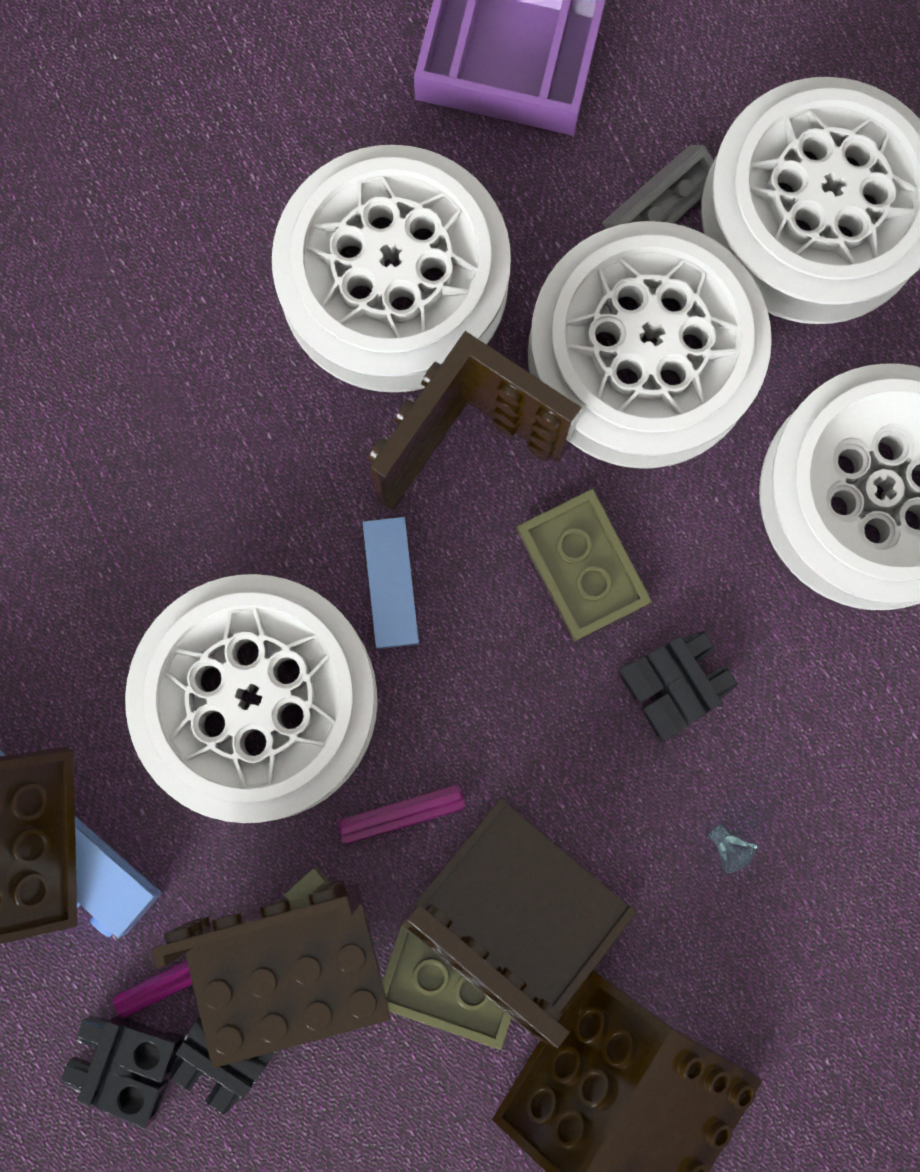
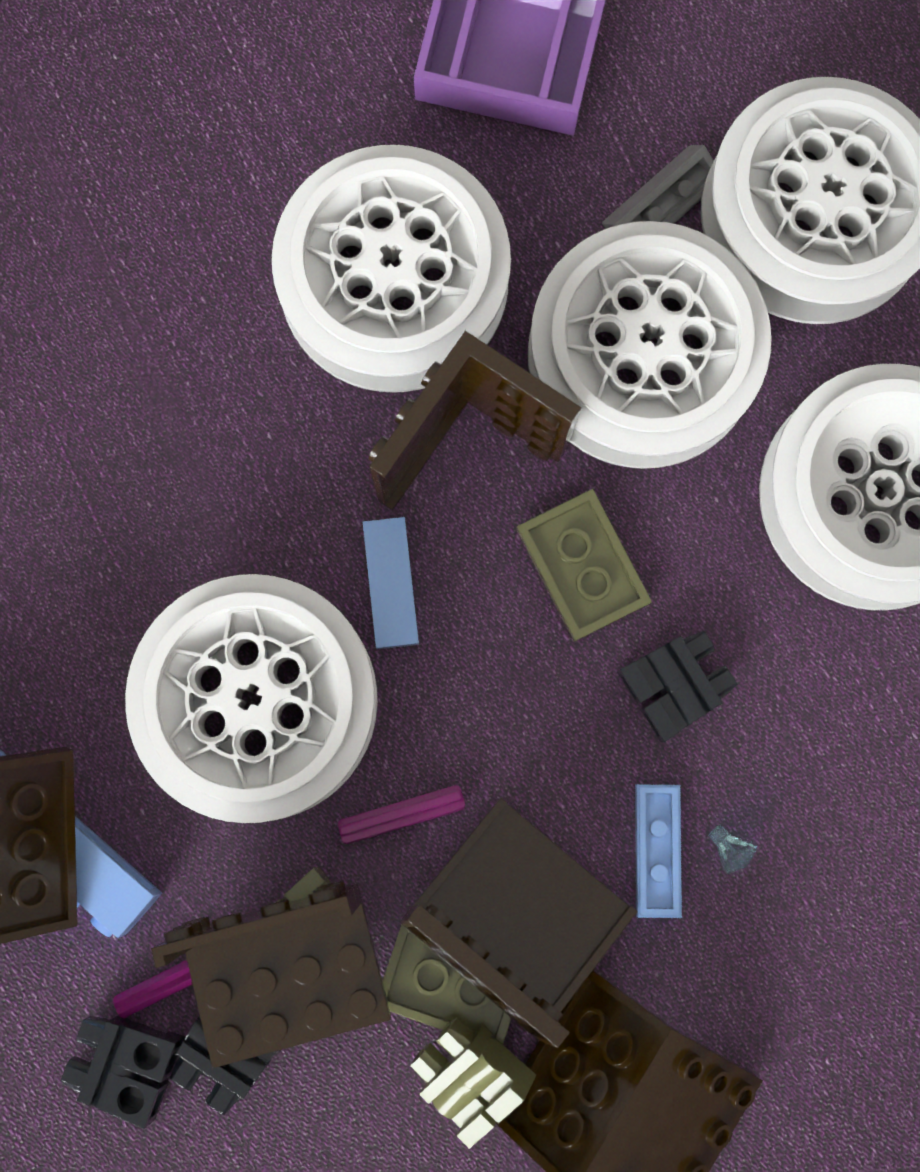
(475, 1082): none -> hips
(658, 851): none -> light blue tile

